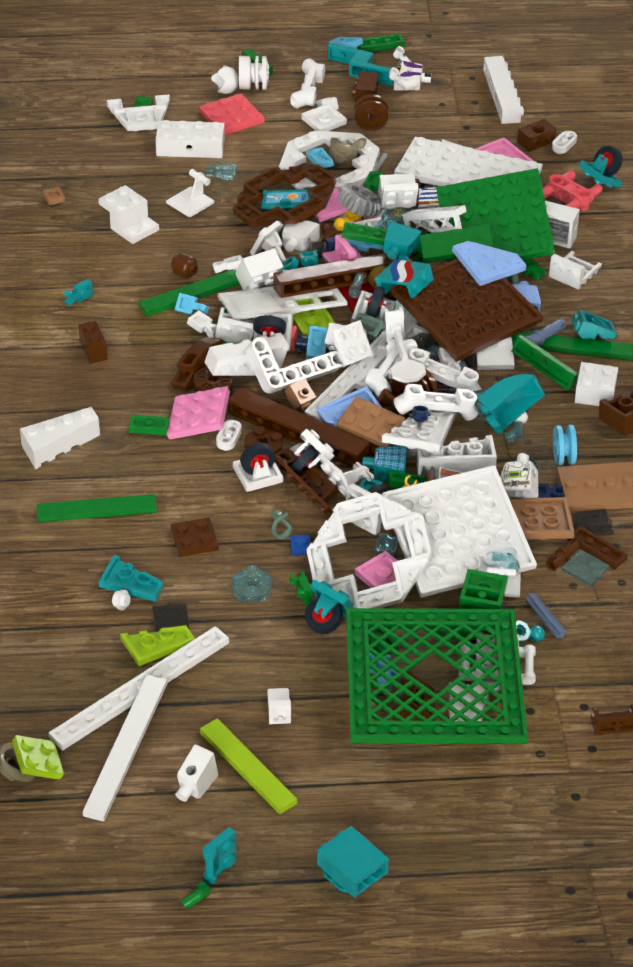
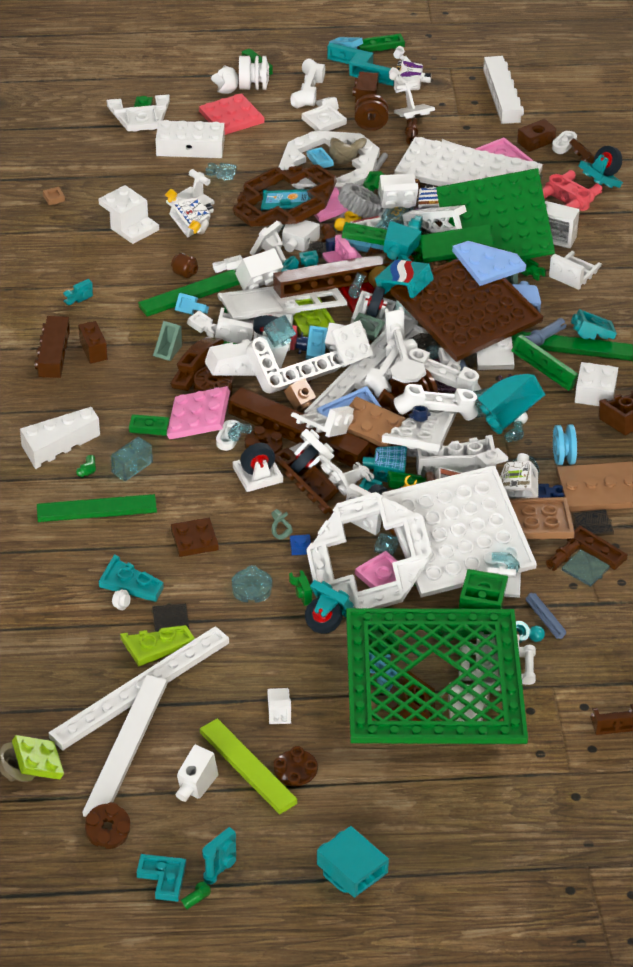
(53, 346): none -> reddish brown brick
(87, 468): none -> green arm
(103, 837): none -> reddish brown plate
(131, 458): none -> clear light blue brick
(167, 871): none -> teal plate
(168, 341): none -> sand green slope
(189, 213): none -> torso
(238, 428): none -> clear light blue arm
(279, 331): none -> clear light blue brick
(295, 767): none -> reddish brown dish
(335, 424): none -> white plate
(411, 110): none -> white plate
(411, 130): none -> reddish brown pin
(416, 222): none -> teal plate
(490, 458): none -> white bracket
(580, 149): none -> reddish brown plate

